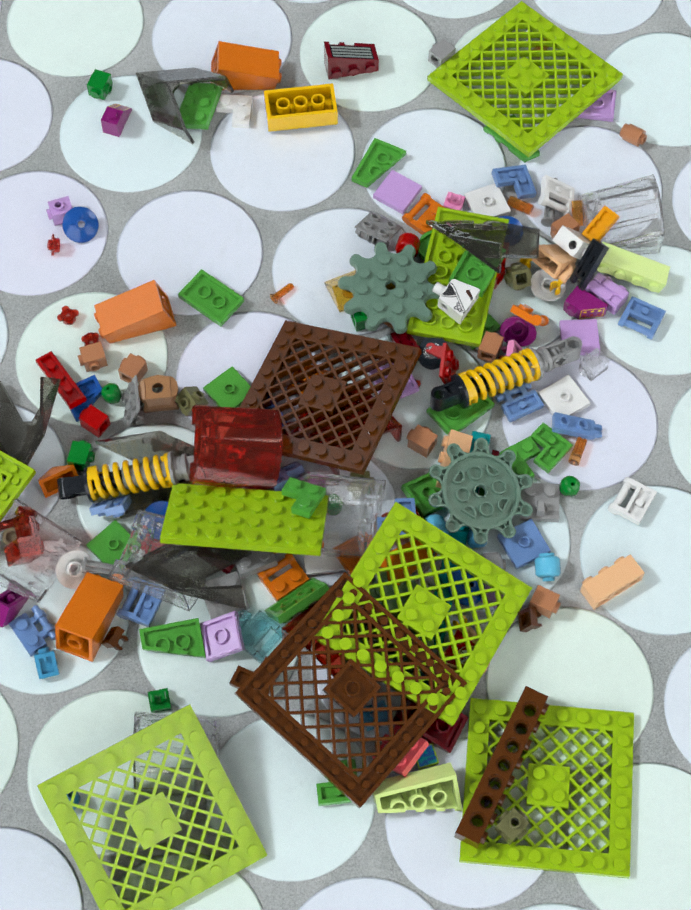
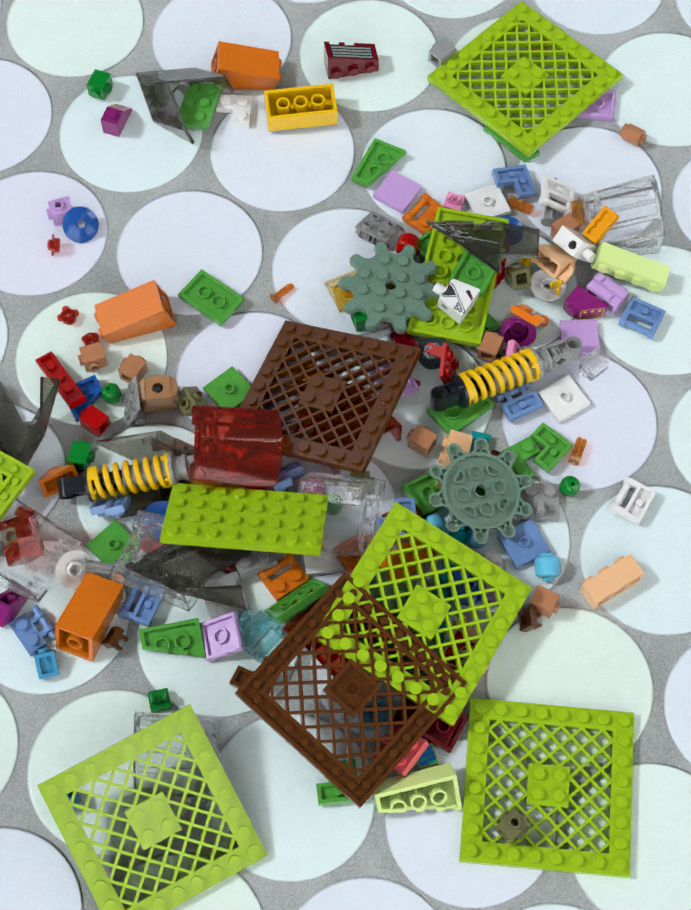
(306, 494): bright green plate -> none
(466, 830): reddish brown brick -> none
(575, 426): medium blue hinge -> none
(589, 263): black hinge -> none

